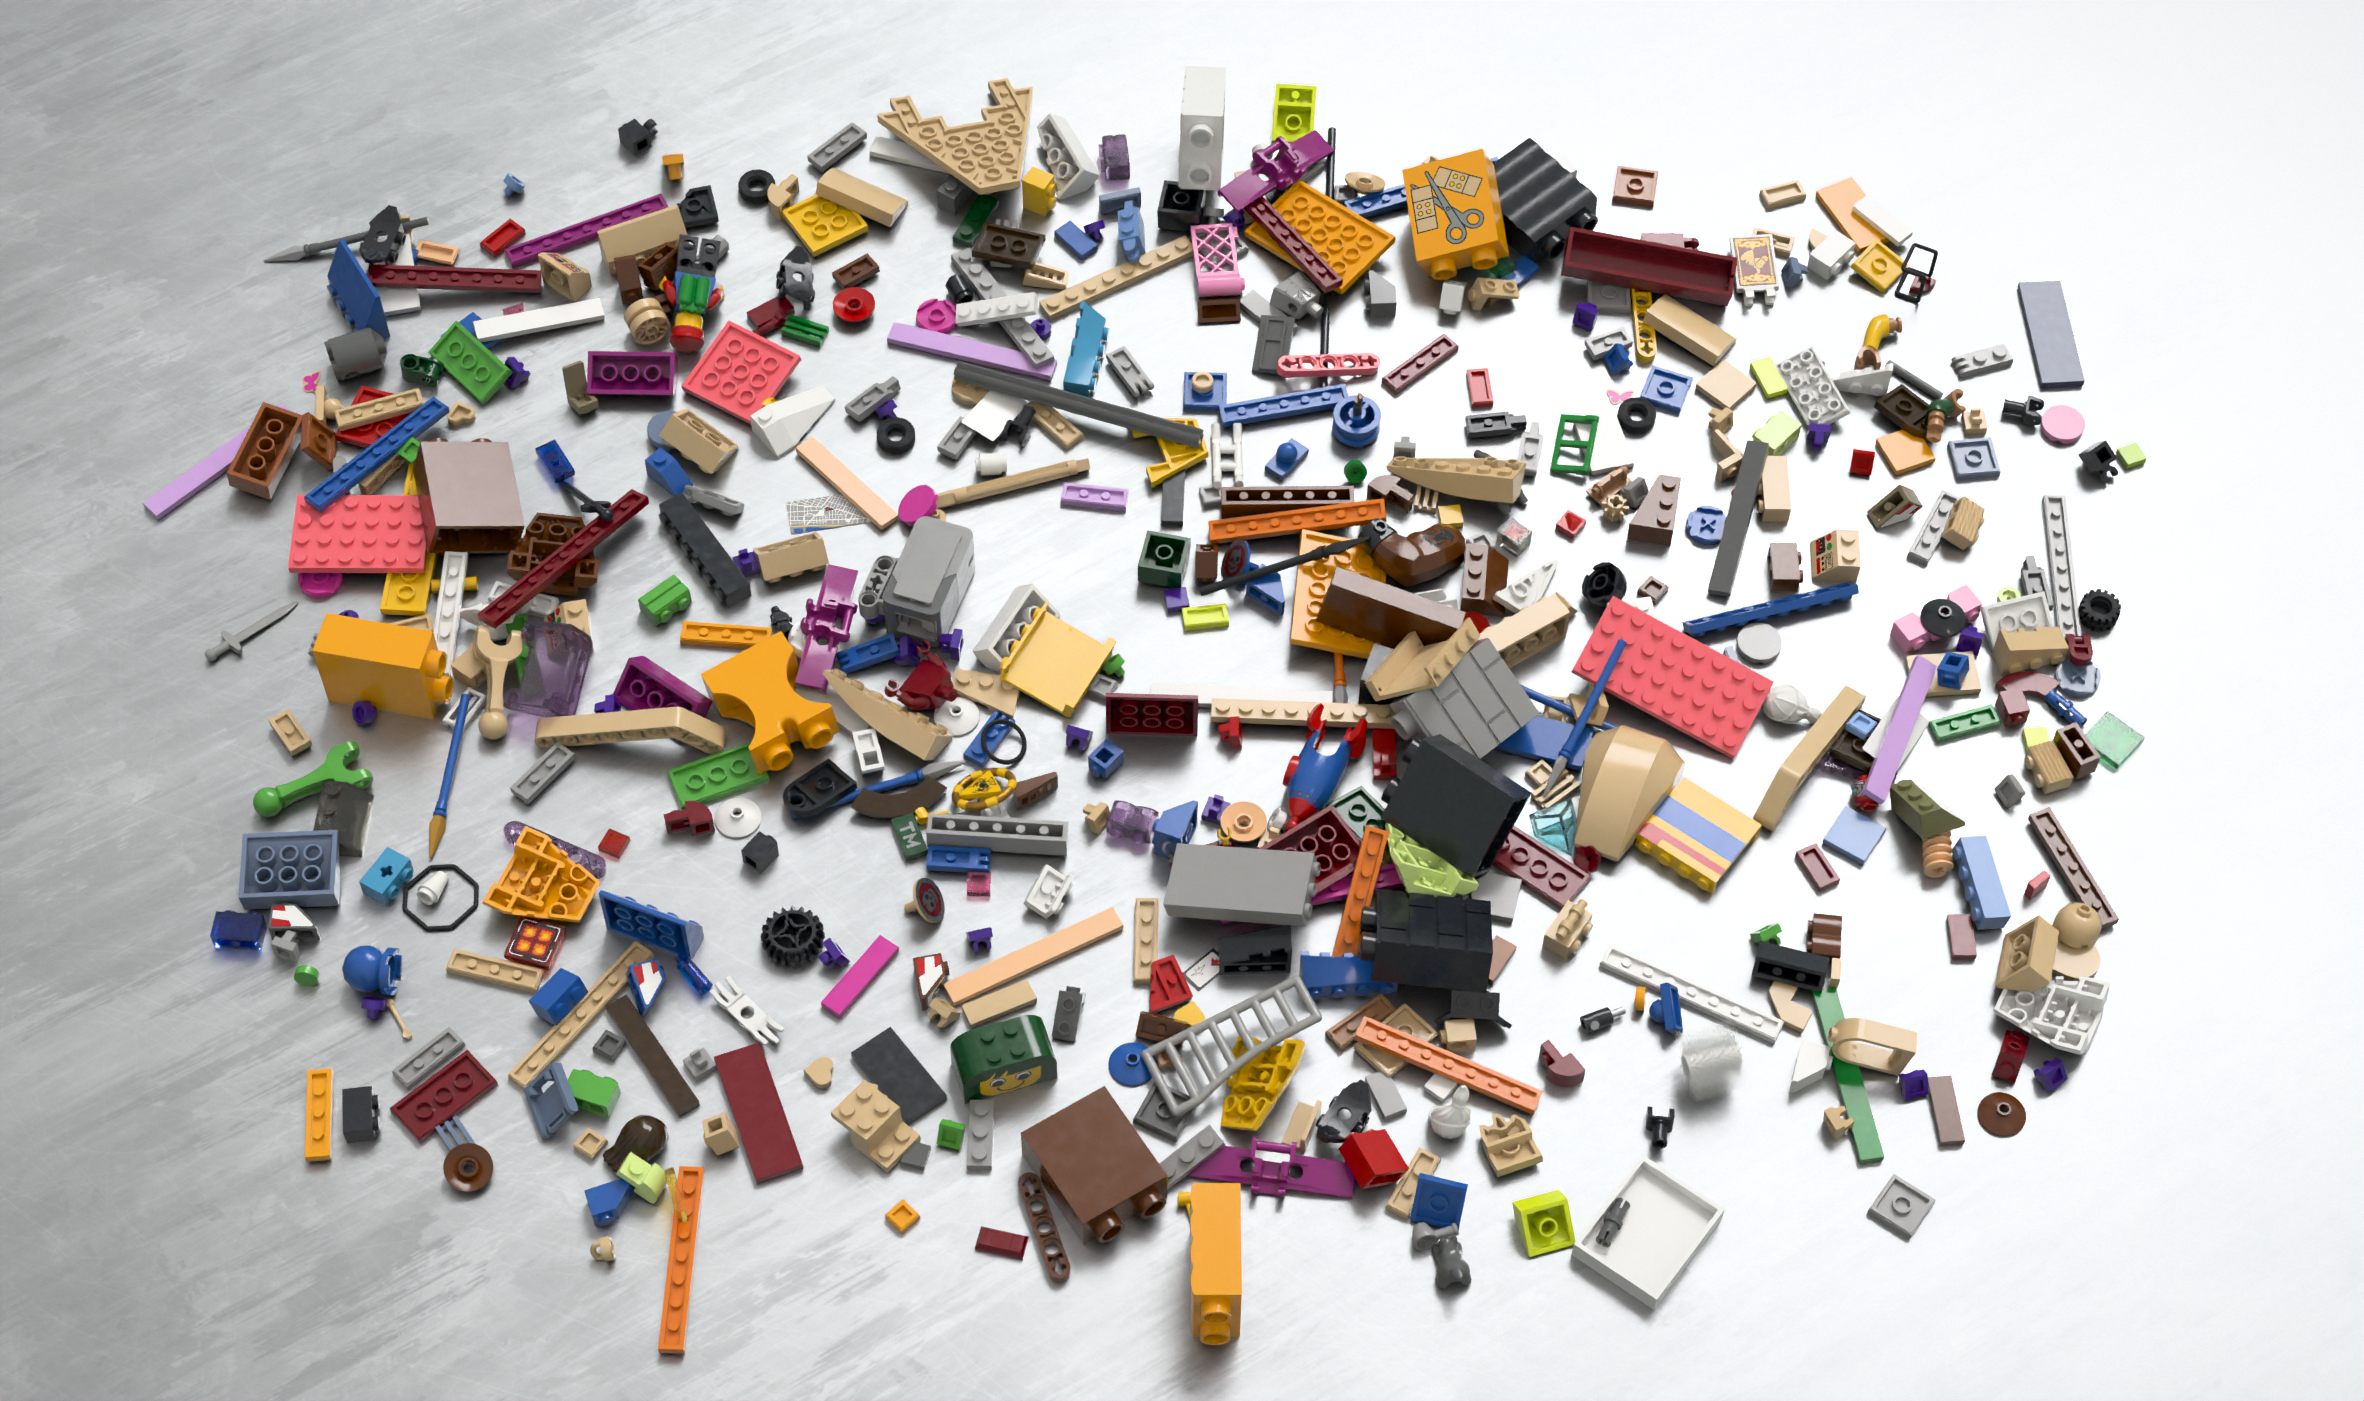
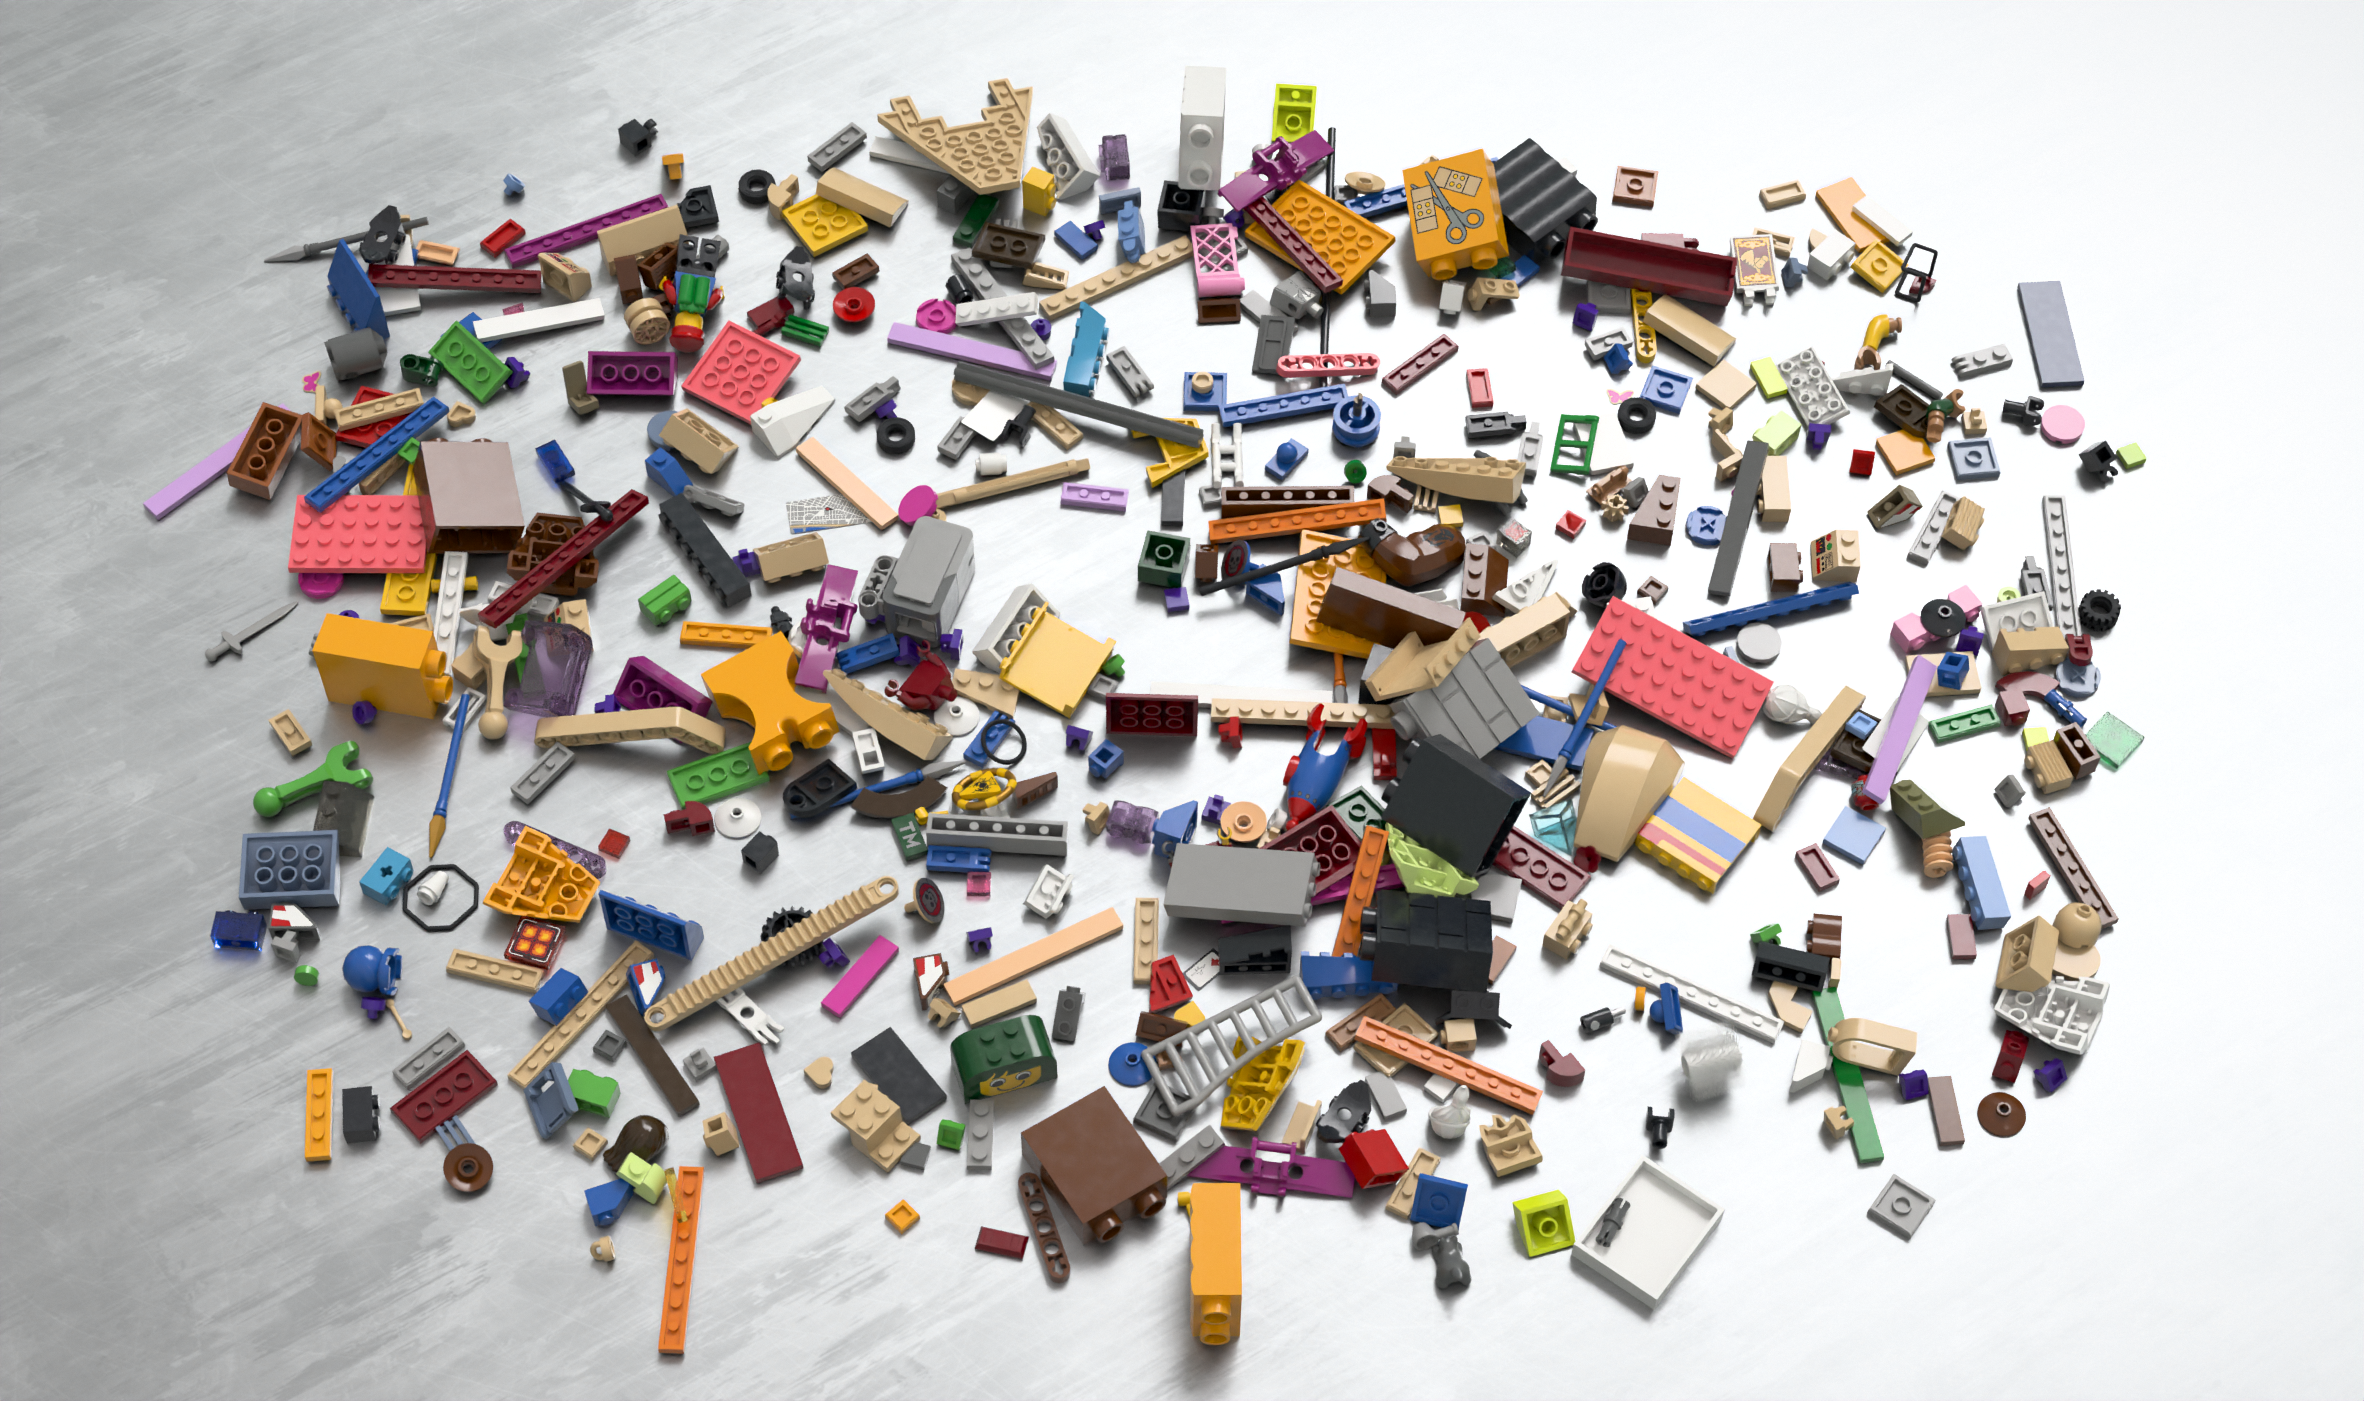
(693, 974): clear blue cylinder -> none
(771, 953): none -> tan gear
(1205, 617): neon yellow tile -> none

